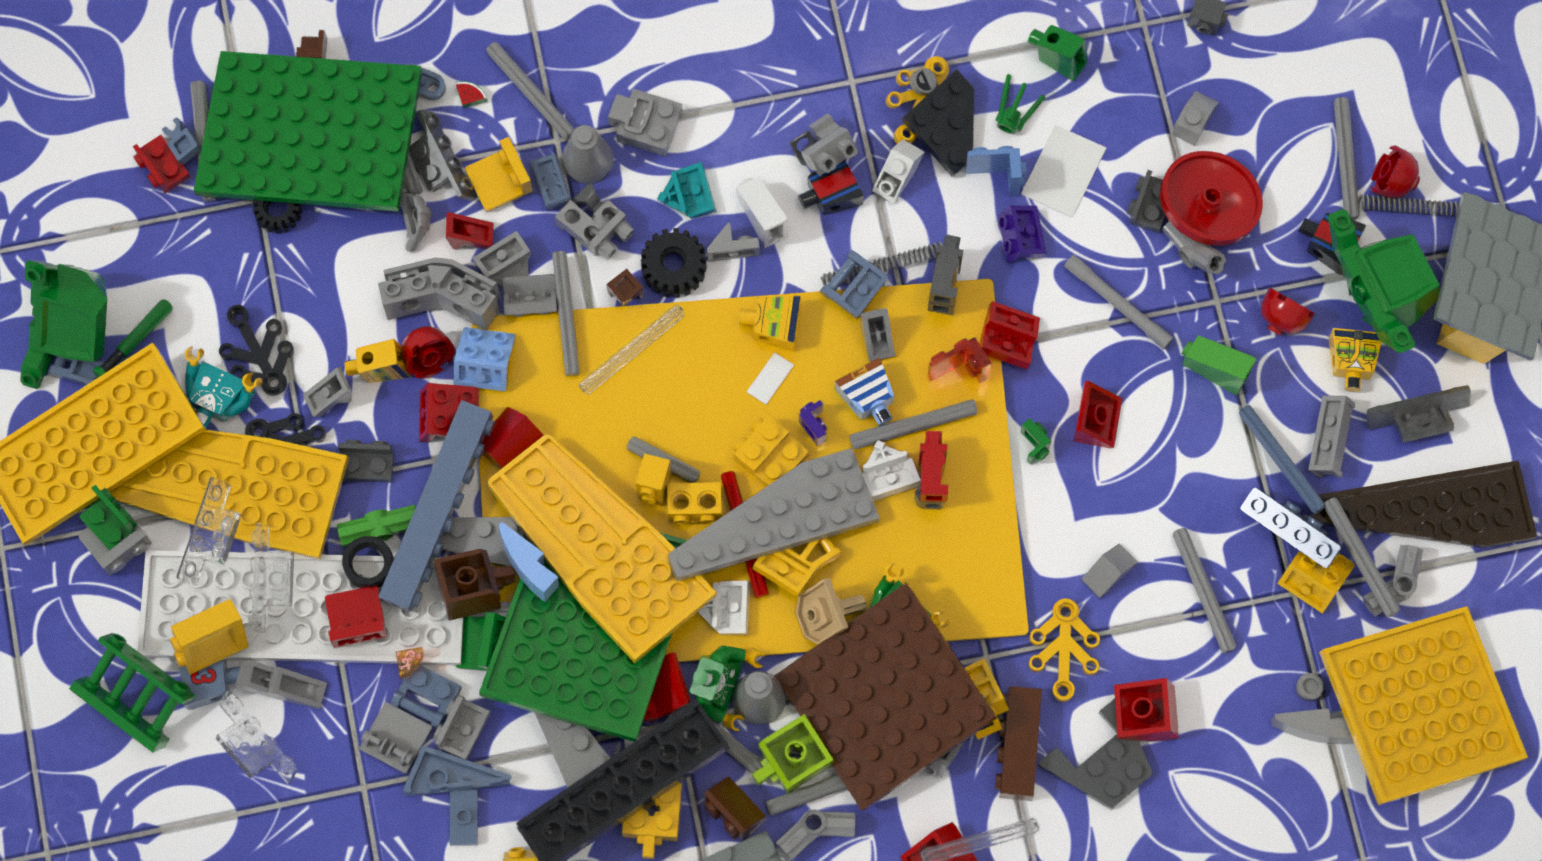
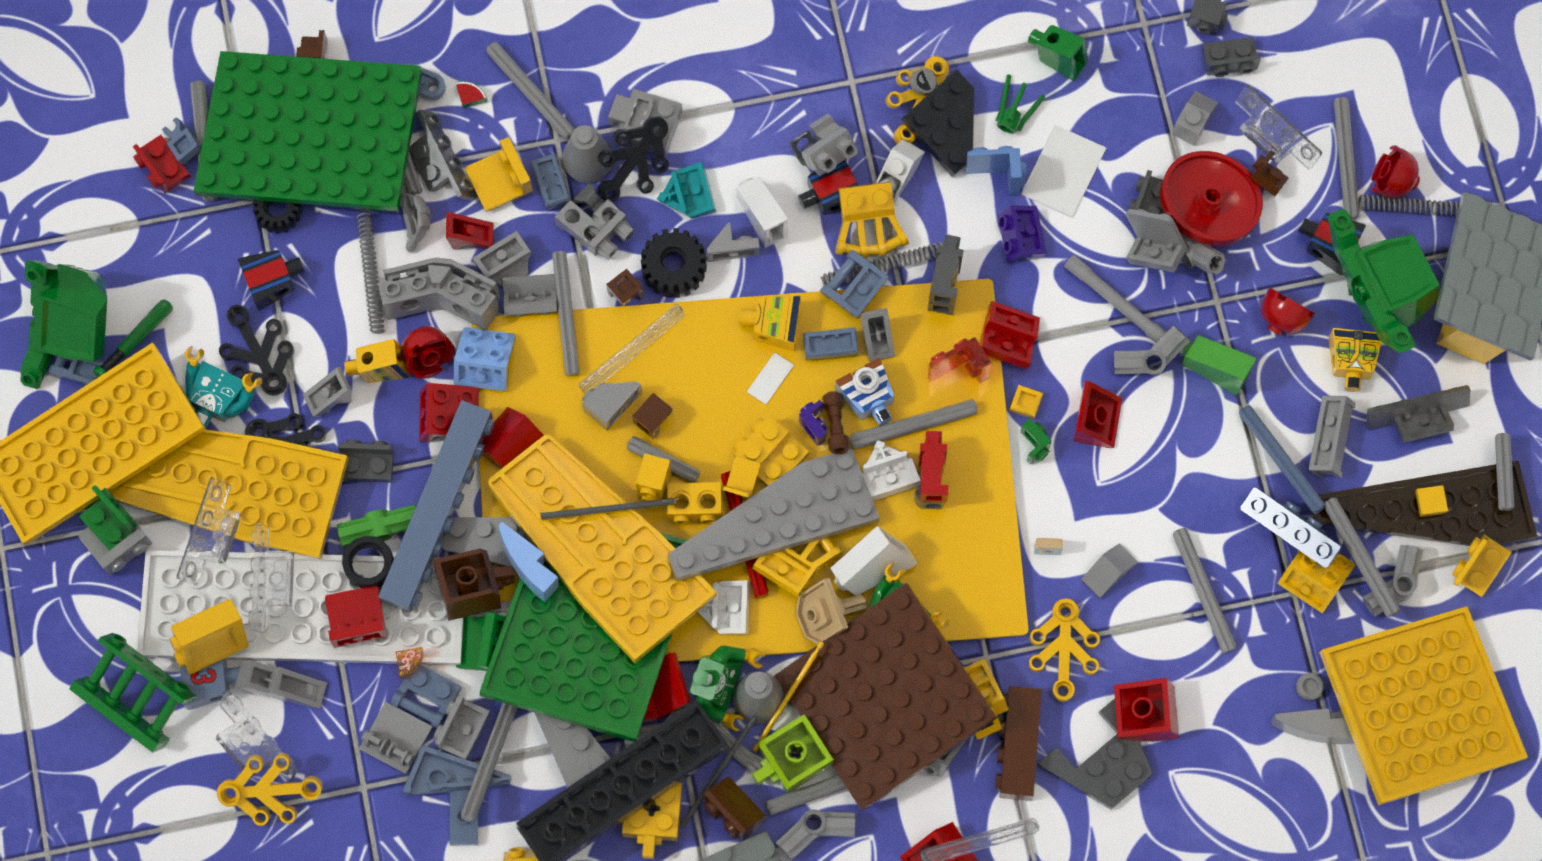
(266, 791): none -> yellow plant
(269, 276): none -> torso
(366, 222): none -> light grey piece
(488, 762): none -> light grey axle
(608, 508): none -> dark grey axle
(610, 401): none -> light grey slope
(635, 156): none -> black plant
(652, 415): none -> reddish brown panel
(718, 771): none -> dark grey piece
(742, 477): none -> yellow bracket
(789, 695): none -> yellow piece
(830, 344): none -> sand blue plate
(838, 441): none -> reddish brown piece
(866, 372): none -> white plate
(866, 562): none -> white slope
(867, 203): none -> yellow plate
(1026, 402): none -> yellow tile
(1048, 546): none -> tan tile
(1136, 360): none -> light grey piece
(1157, 241): none -> light grey bracket
(1230, 57): none -> dark grey bracket
(1268, 176): none -> reddish brown bracket
(1273, 132): none -> clear bracket
(1431, 501): none -> yellow tile
(1482, 565): none -> yellow bracket
(1504, 471): none -> light grey axle

